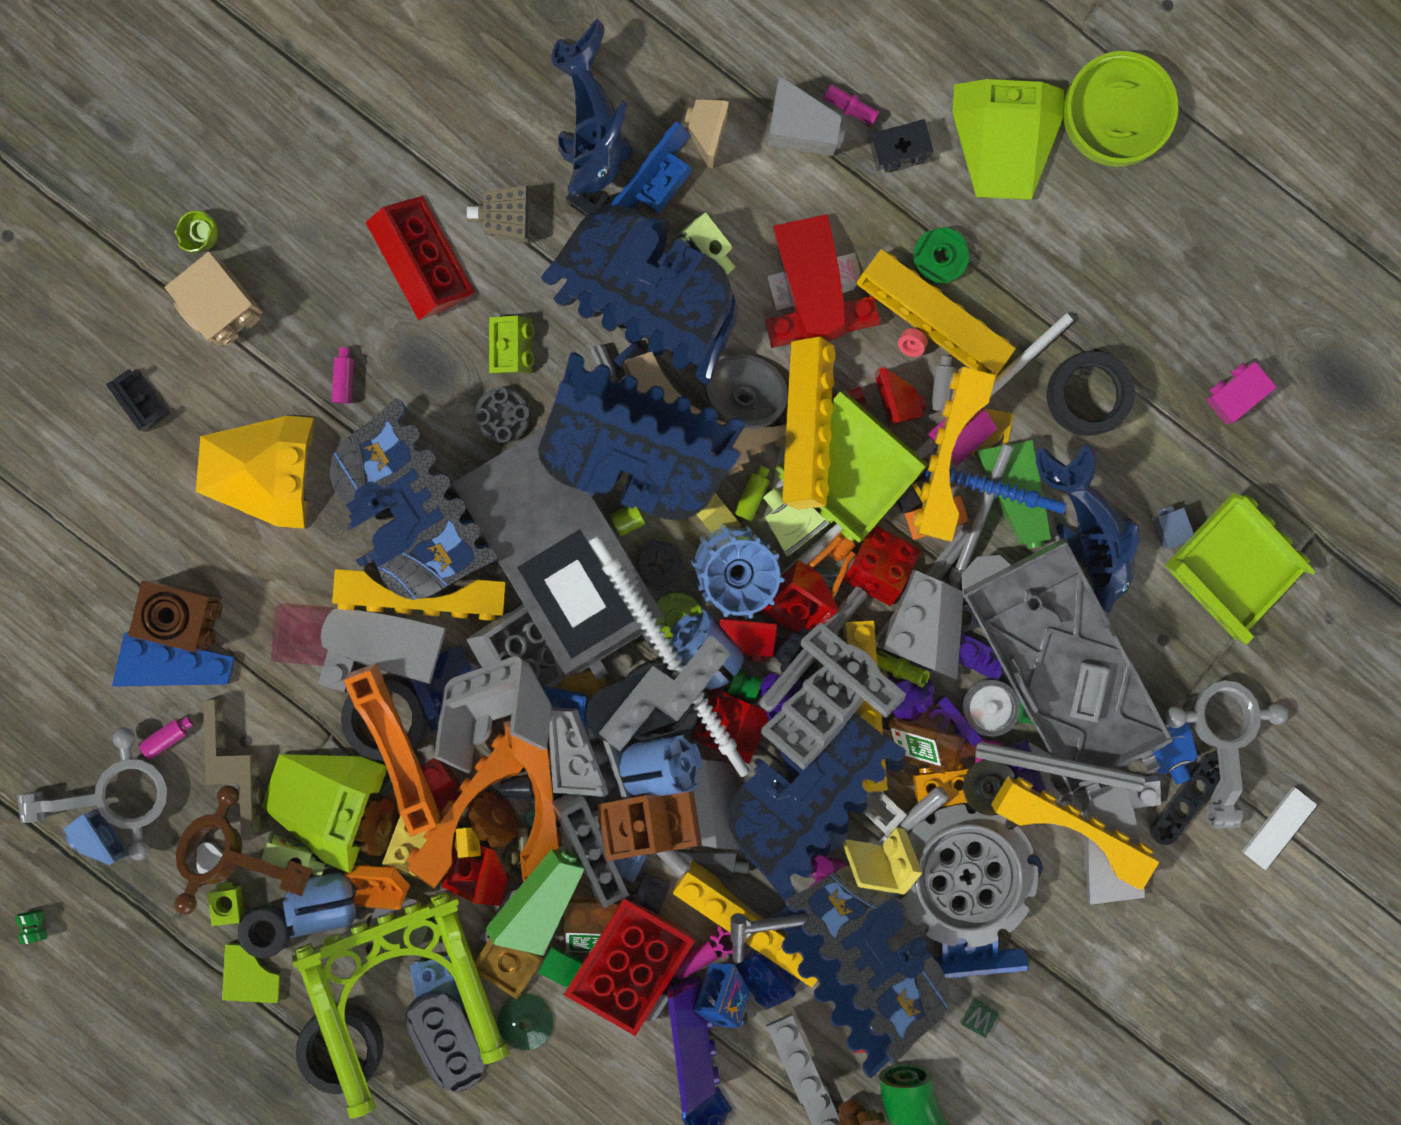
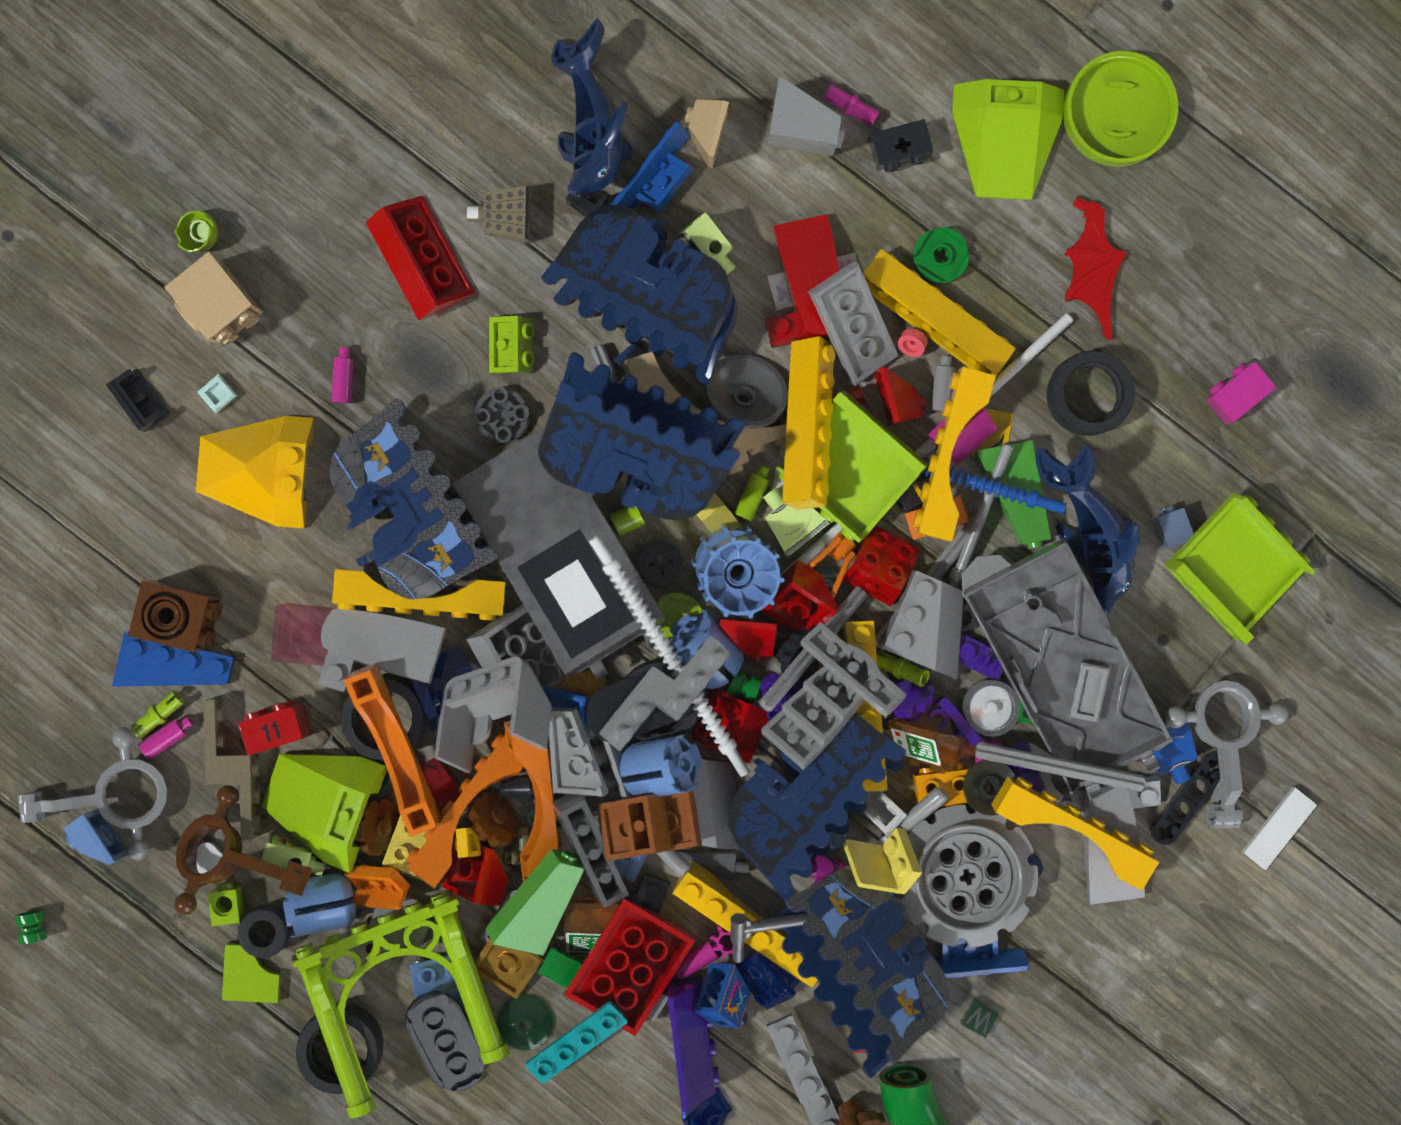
(157, 714): none -> lime pin
(217, 393): none -> light aqua tile
(273, 729): none -> red brick
(576, 1042): none -> teal bracket
(853, 323): none -> light grey tile
(1094, 265): none -> red animal

